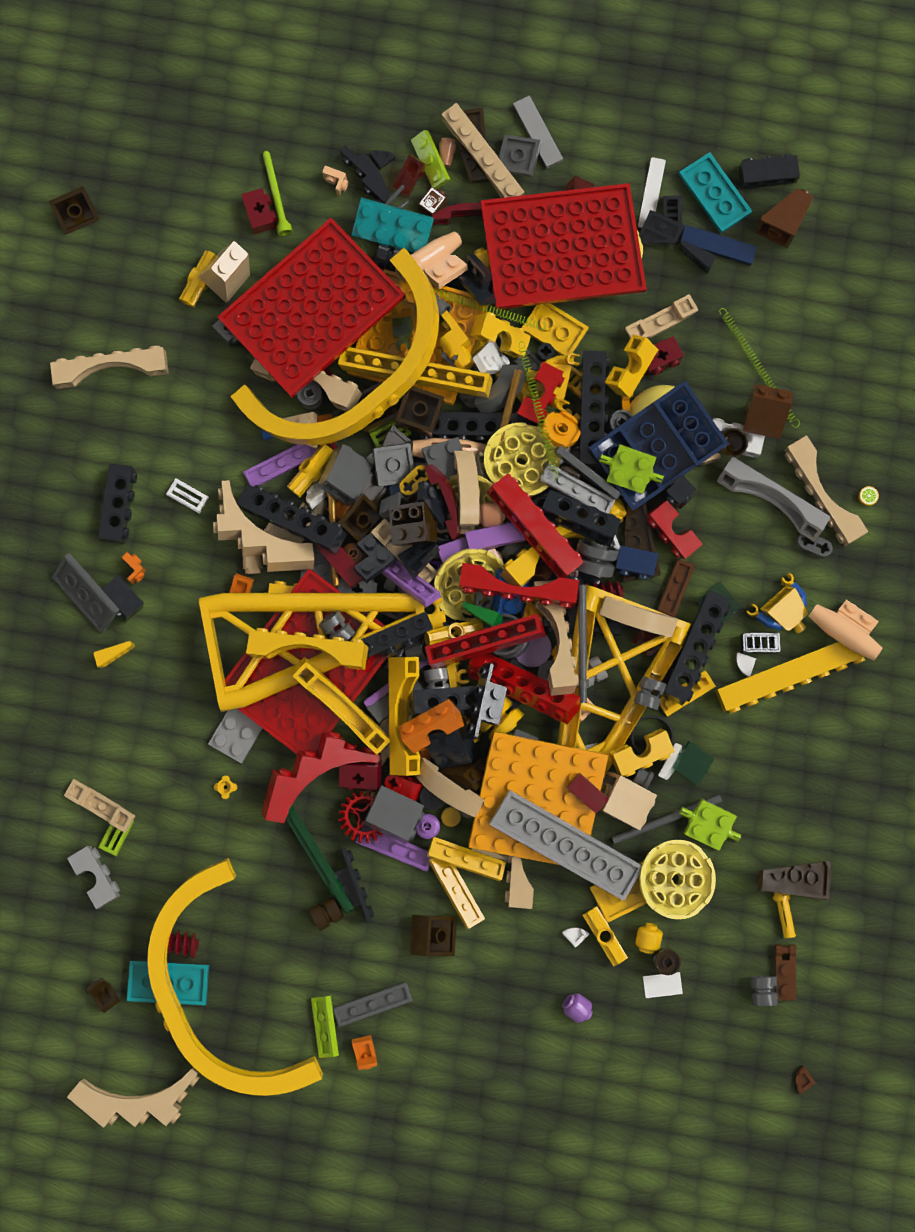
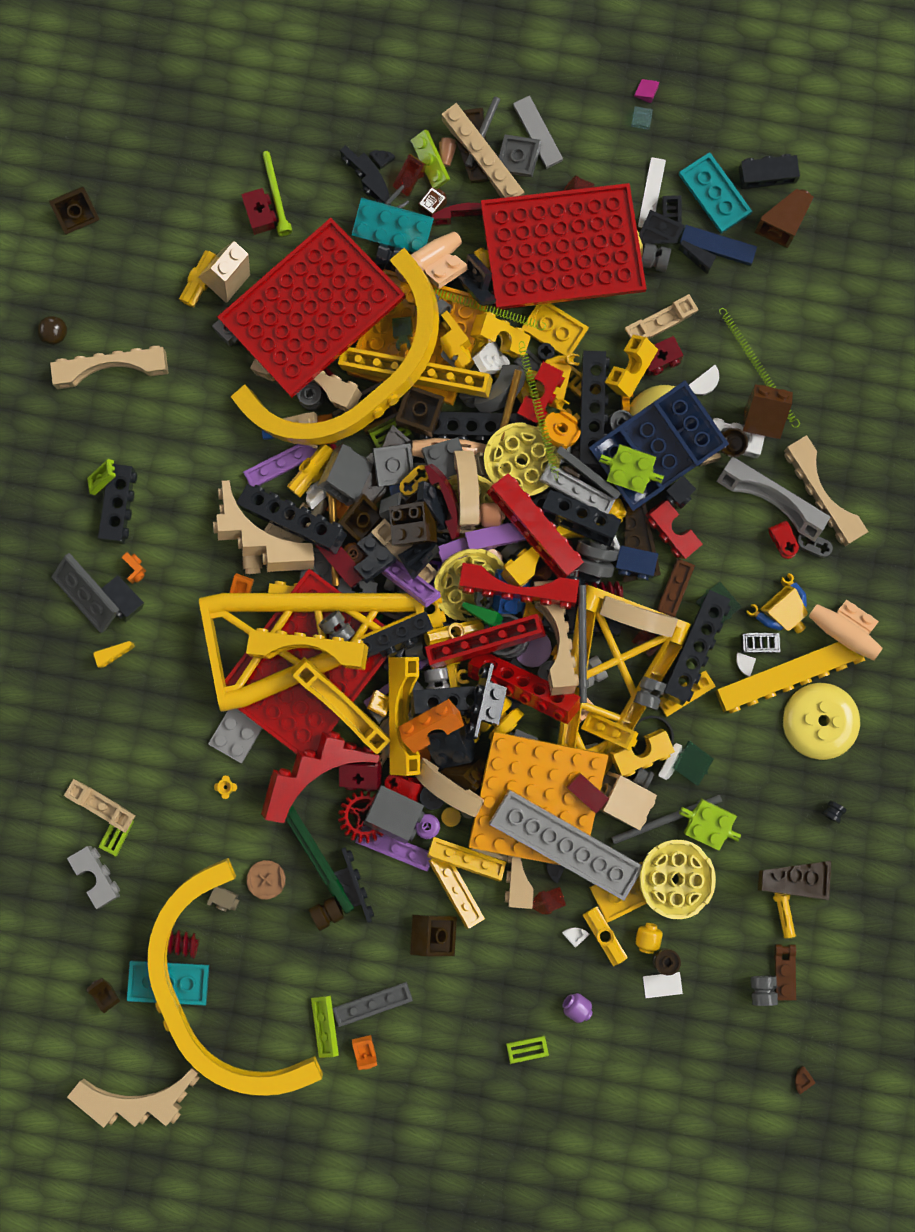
(52, 330): none -> dark brown hair
(101, 477): none -> lime tile
(200, 503): white tile -> none
(223, 899): none -> dark tan brick
(266, 879): none -> medium nougat tile
(334, 176): light nougat bracket -> none
(379, 703): none -> yellow tile
(485, 125): none -> dark grey bar
(526, 1049): none -> lime tile
(548, 901): none -> clear red tile
(554, 871): none -> black tile
(610, 731): none -> yellow plate
(642, 117): none -> clear light blue tile
(647, 90): none -> dark pink slope
(655, 257): none -> dark grey wheel
(706, 382): none -> white tile
(782, 537): none -> red piece
(802, 723): none -> light yellow brick
(834, 811): none -> black wheel
(868, 496): tile -> none

